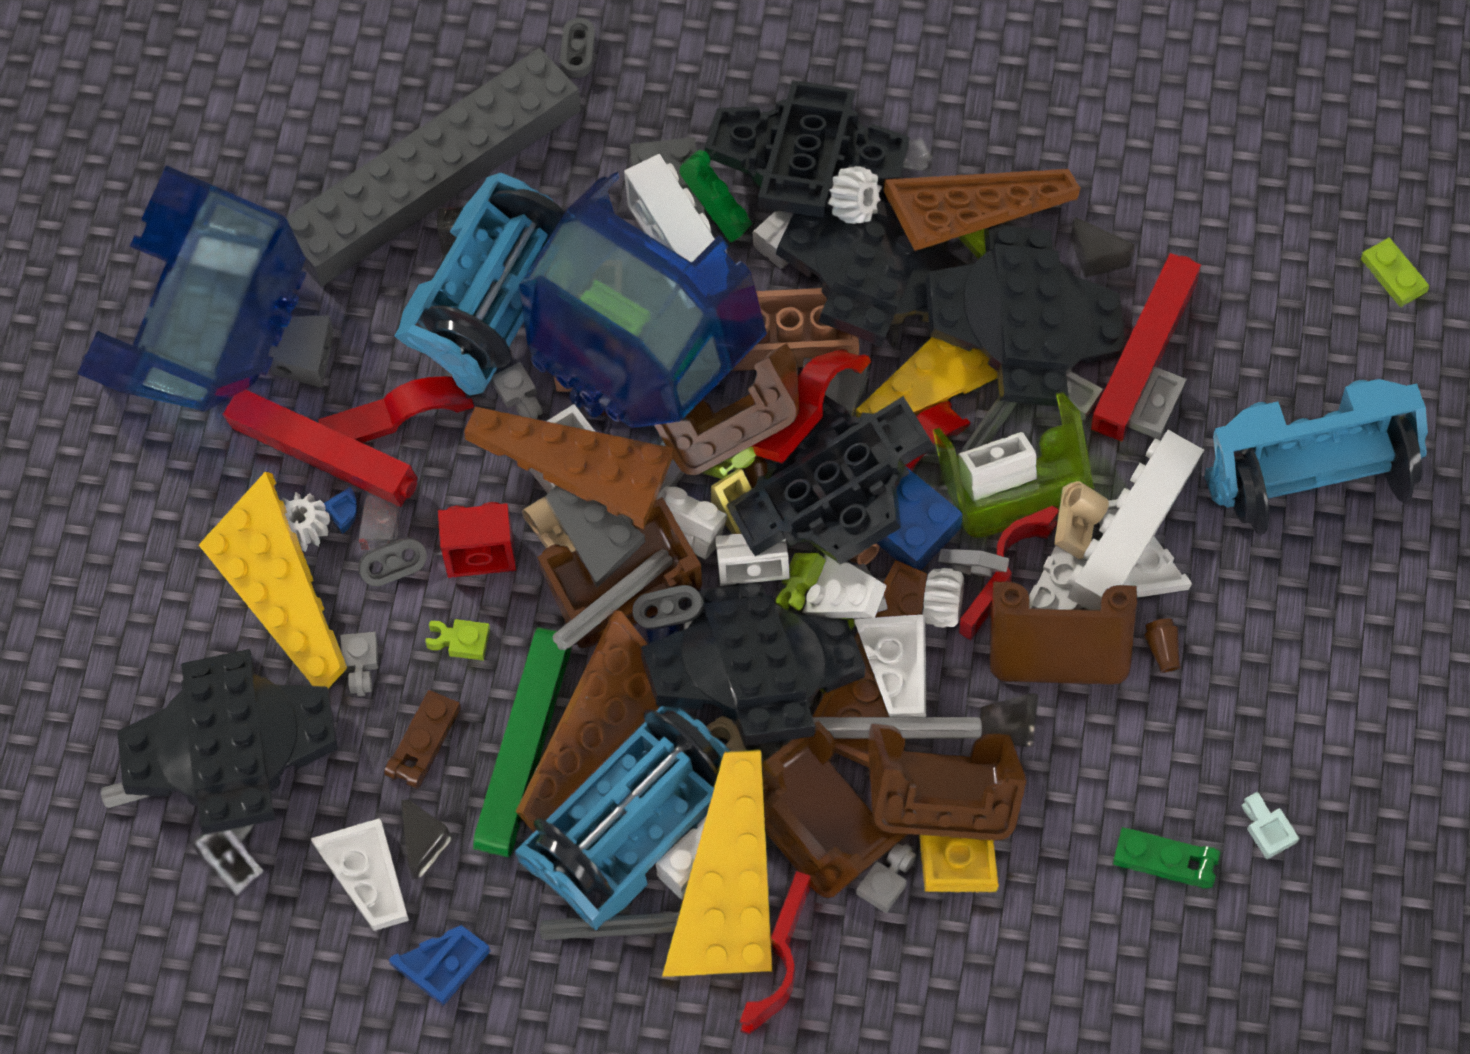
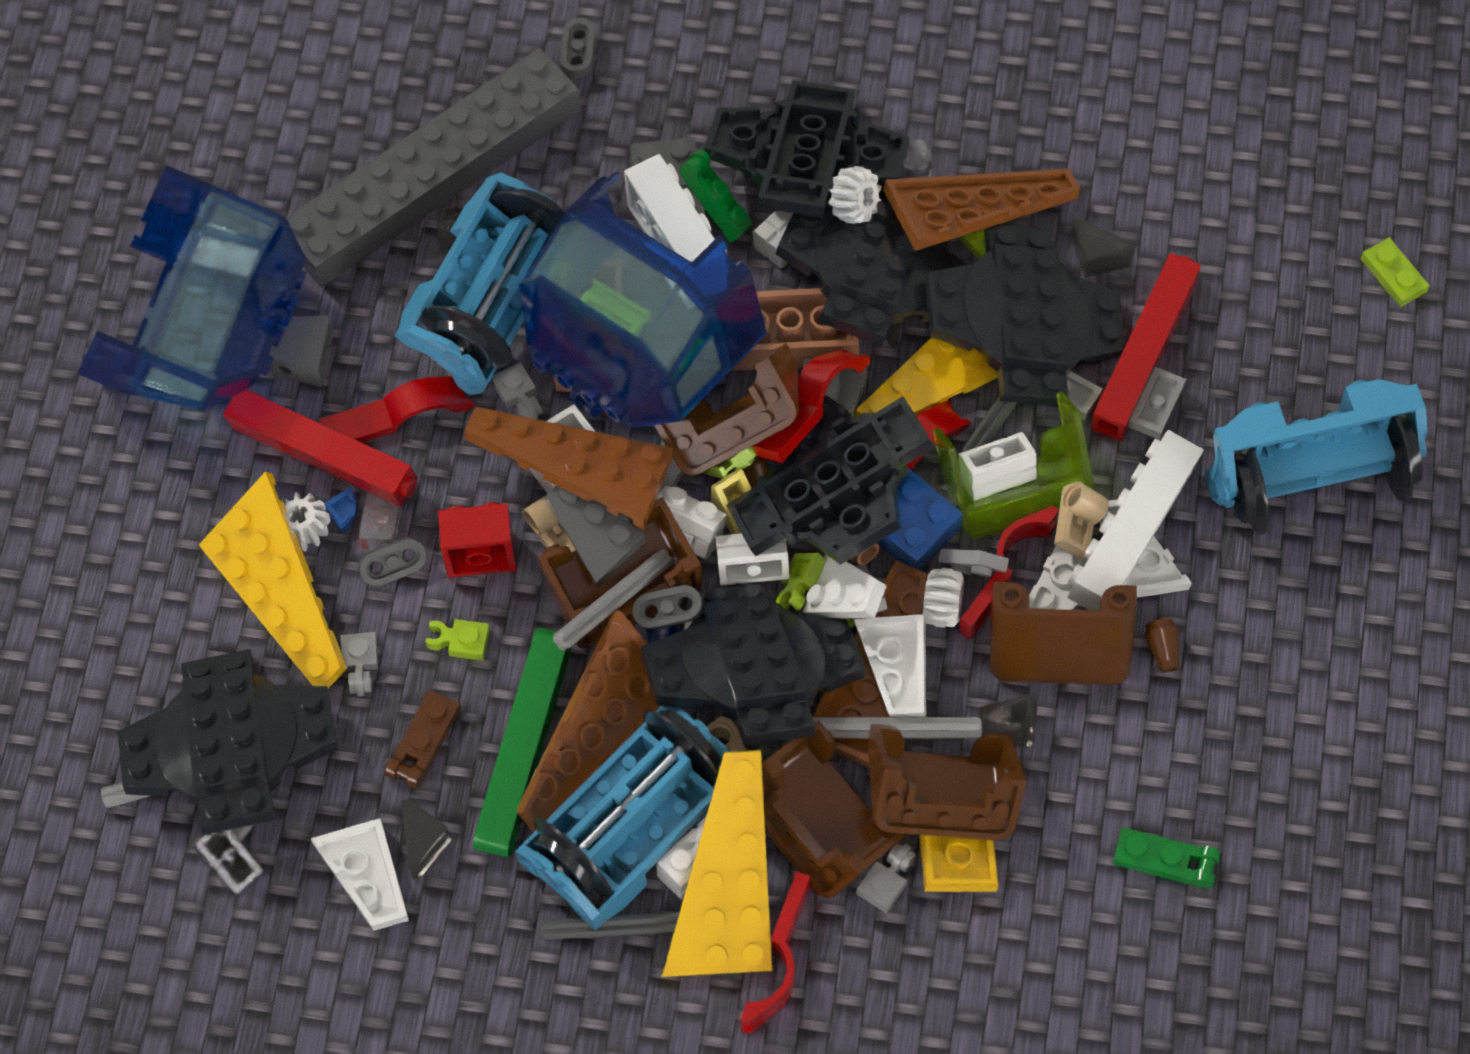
(442, 962): blue wing -> none
(1270, 830): light aqua plate -> none

